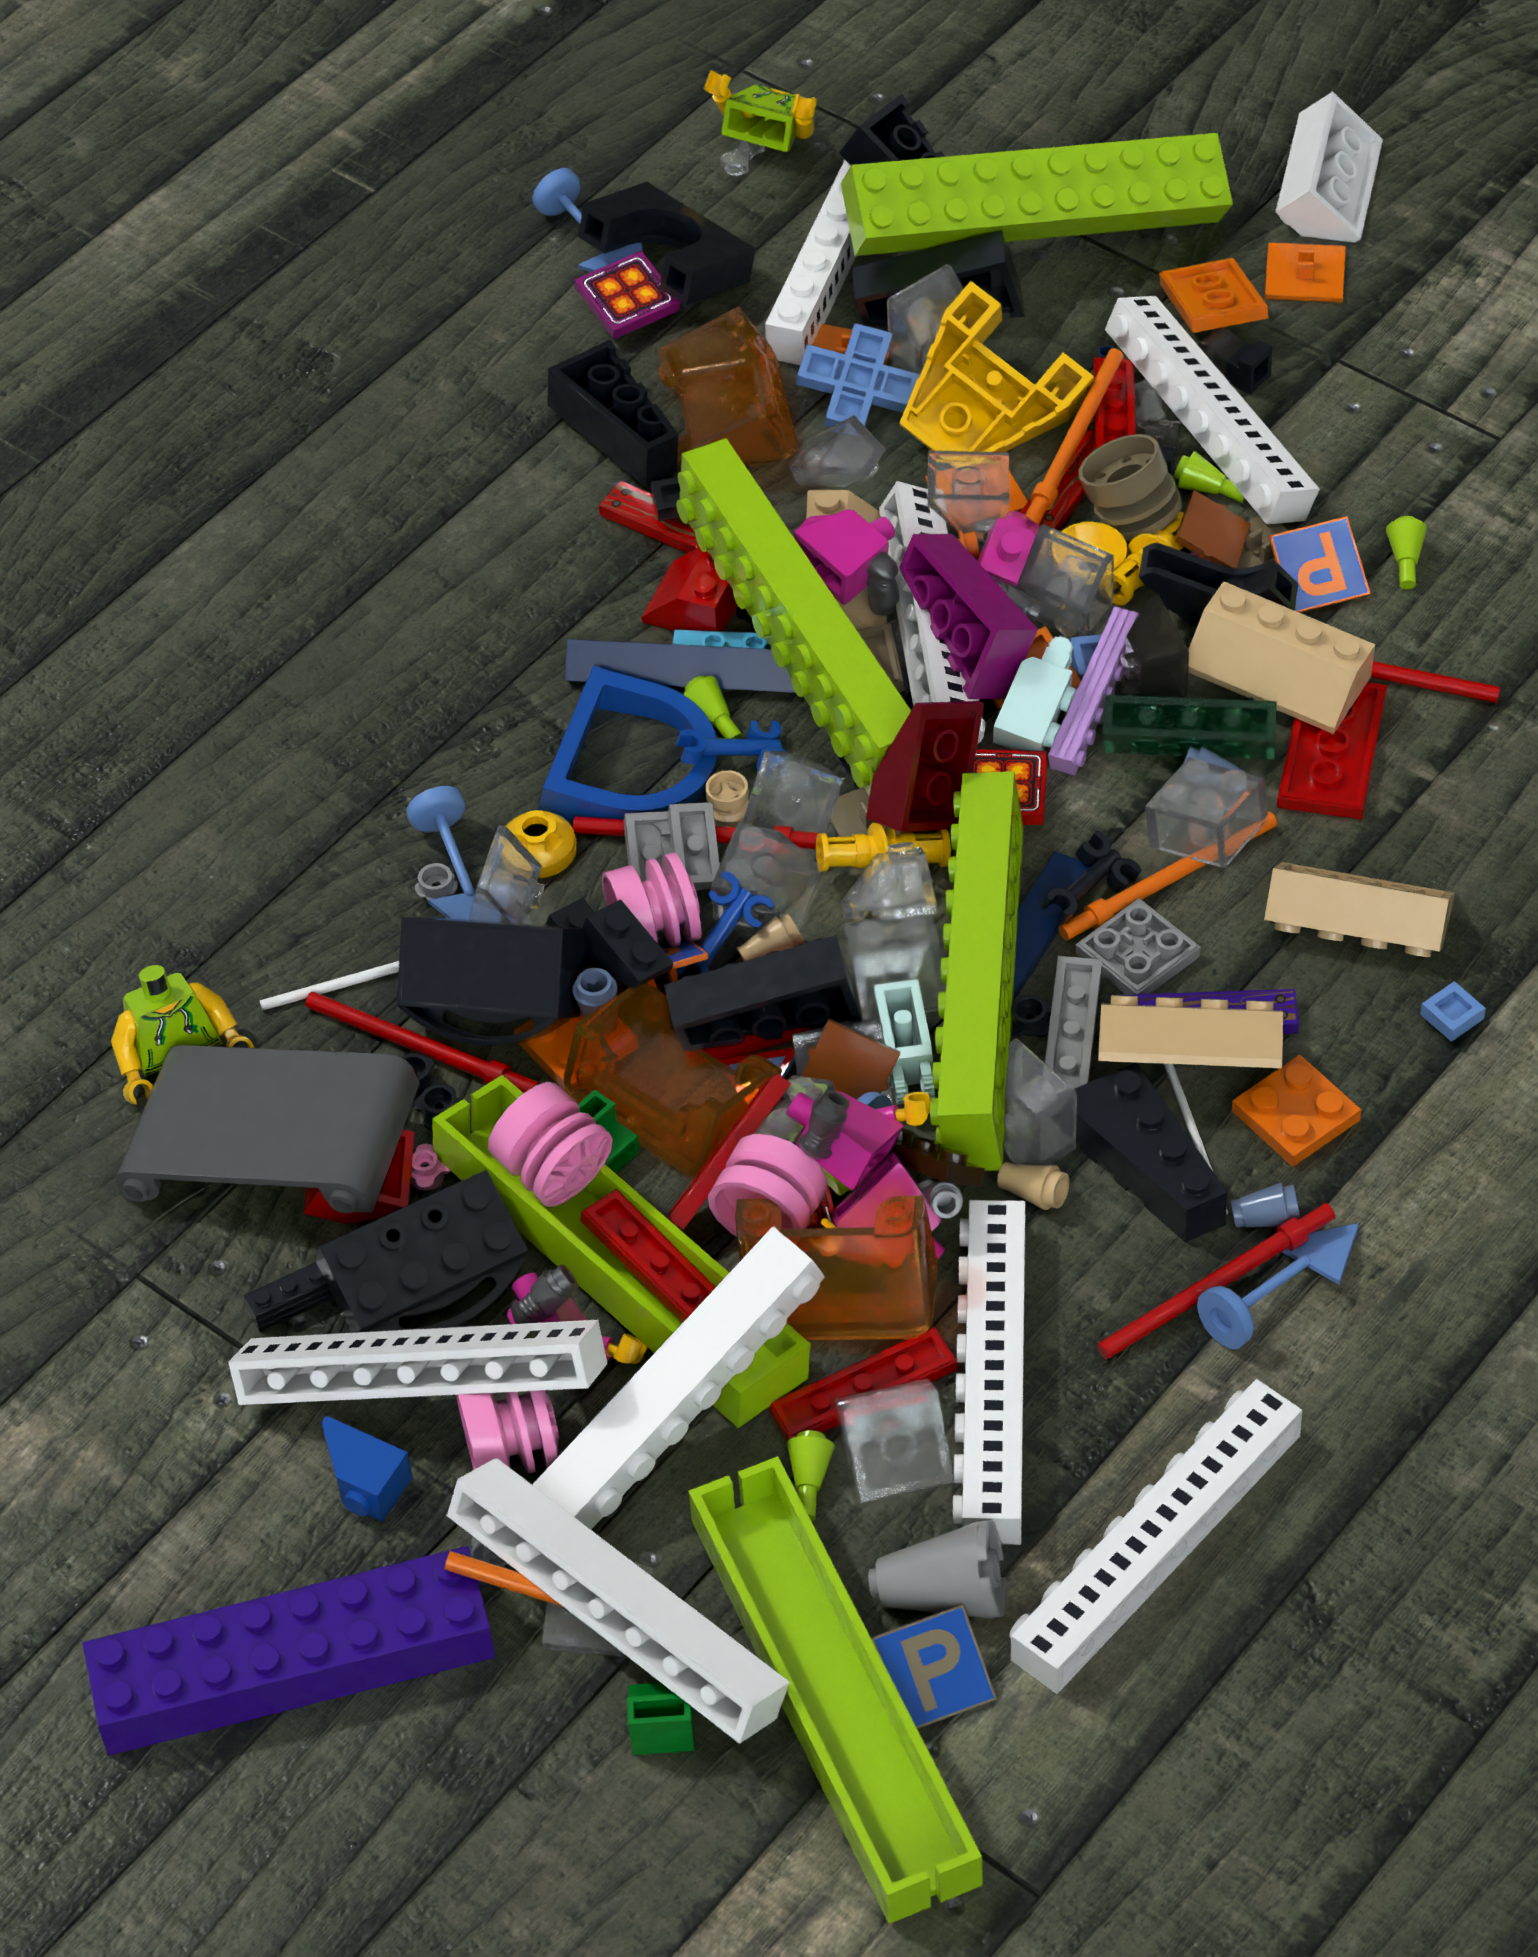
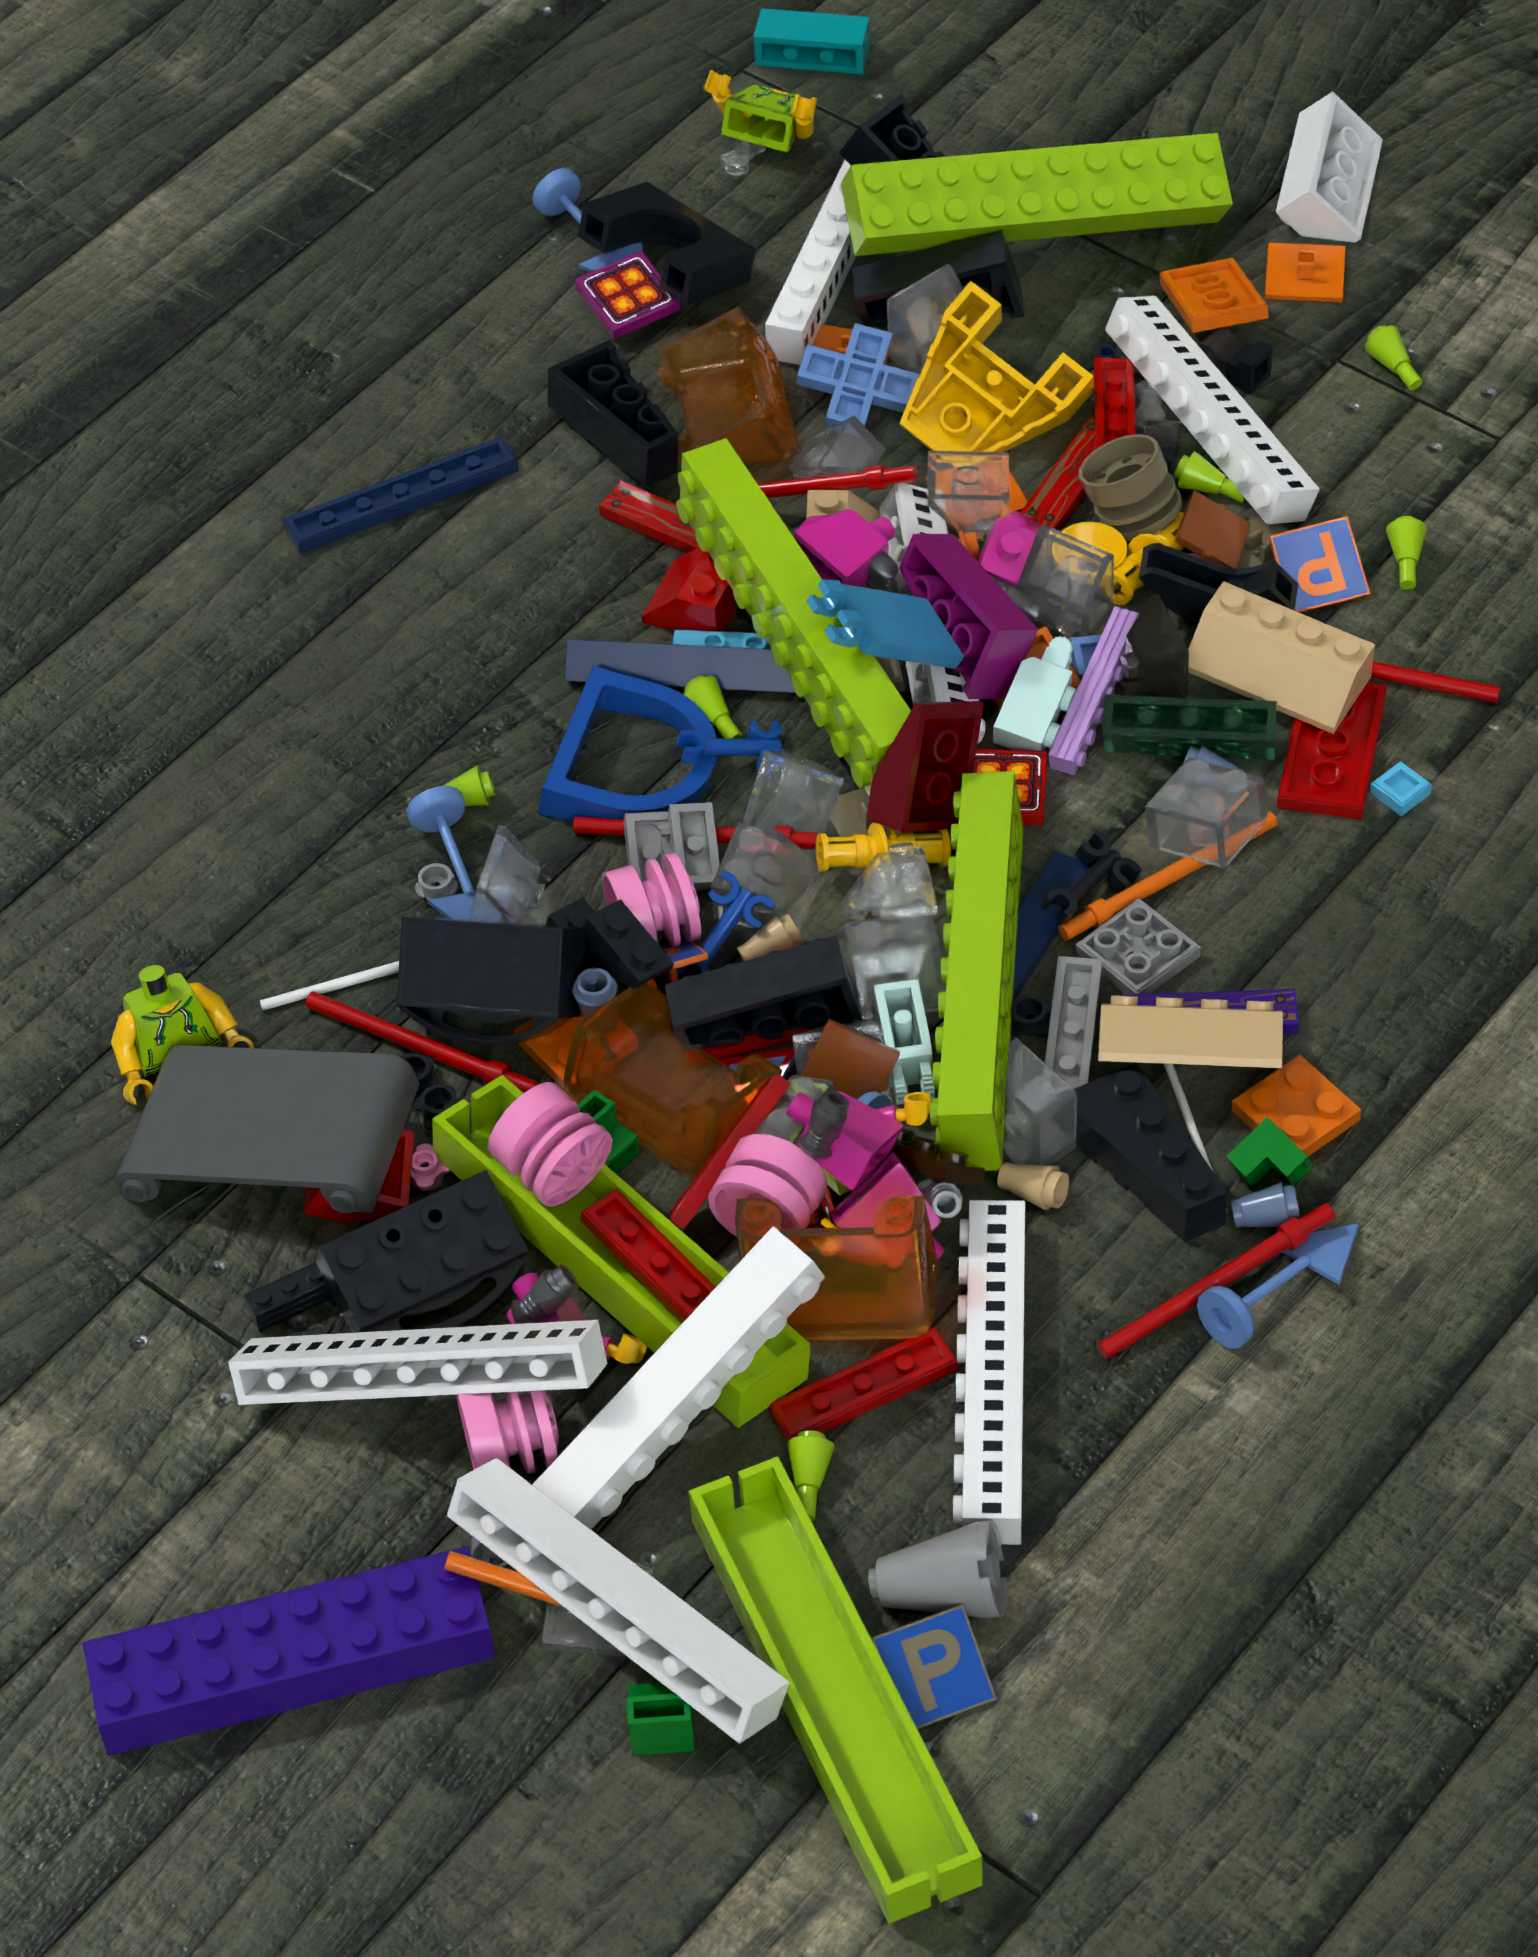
(366, 1469): blue slope -> none
(400, 495): none -> dark blue tile
(475, 786): none -> lime cone
(552, 849): yellow piece -> none
(665, 496): black plate -> none
(728, 796): tan wheel -> none
(812, 41): none -> teal brick
(874, 478): none -> red bar
(886, 624): none -> dark azure tile
(895, 1440): clear slope -> none
(1046, 491): orange bar -> none
(1154, 1535): white brick -> none
(1268, 1149): none -> green piece
(1358, 907): tan slope -> none
(1388, 348): none -> lime cone
(1400, 788): none -> medium azure tile
(1452, 1011): medium blue plate -> none

